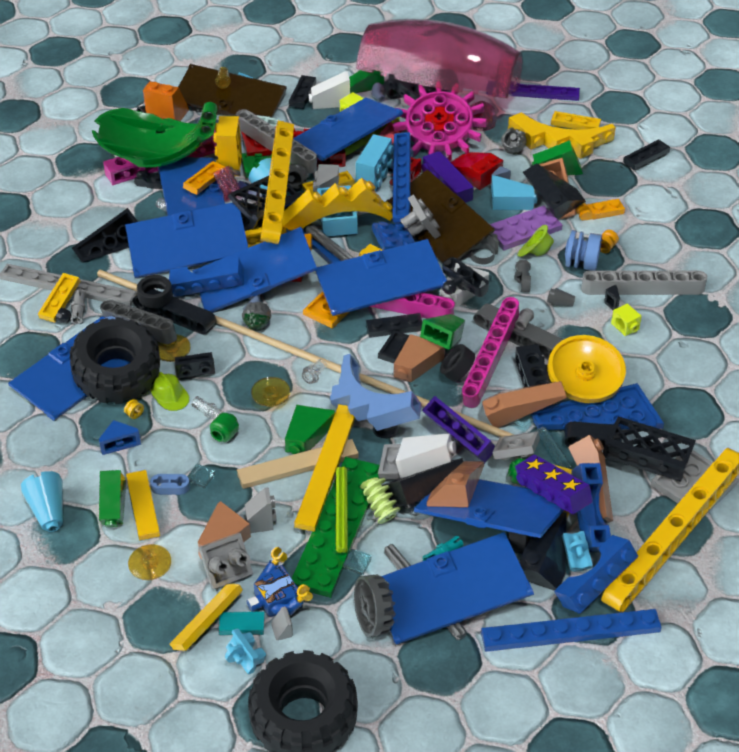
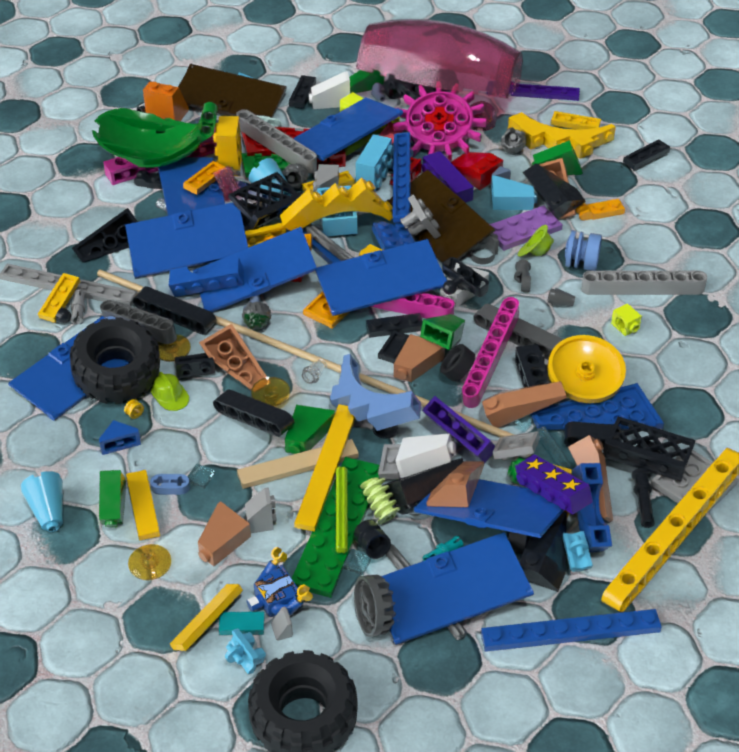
(156, 300): black tyre -> none
(209, 409): clear pin -> none
(223, 78): clear yellow cone -> none
(224, 427): green head -> none
(225, 560): light grey plate -> none
(233, 356): none -> nougat wedge
(253, 412): none -> black beam
(277, 183): yellow beam -> none
(372, 539): none -> black wheel
(525, 317): light grey pin -> none
(581, 590): blue arch -> none
(609, 239): light orange wheel -> none
(612, 297): black slope -> none
(642, 490): none -> black pin

